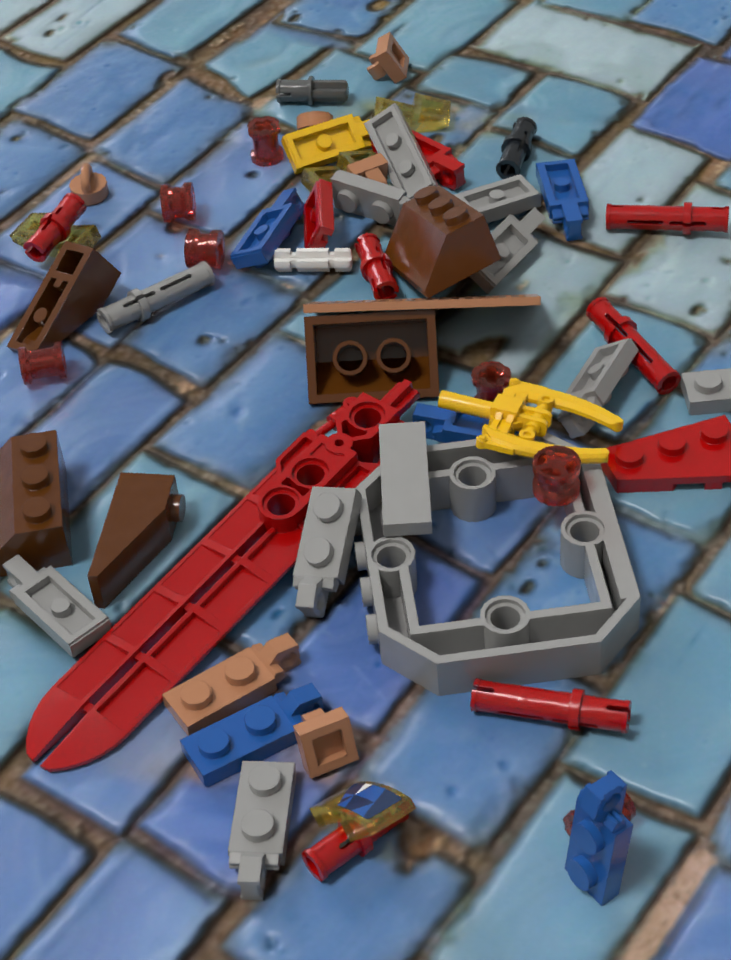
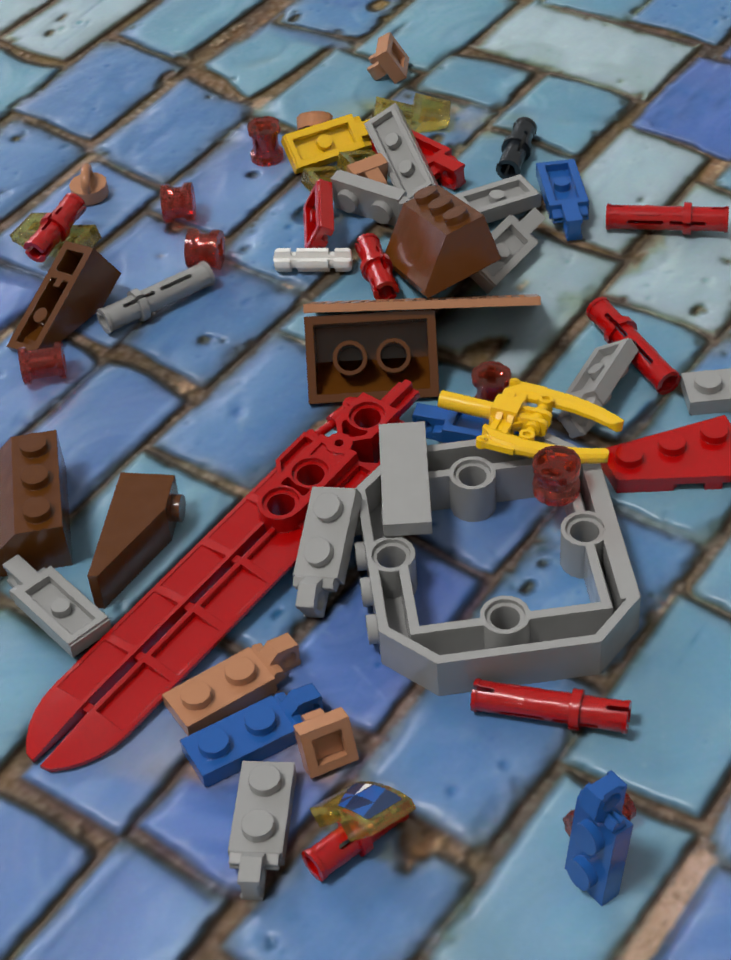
(268, 231): blue hinge -> none
(312, 90): dark grey axle -> none

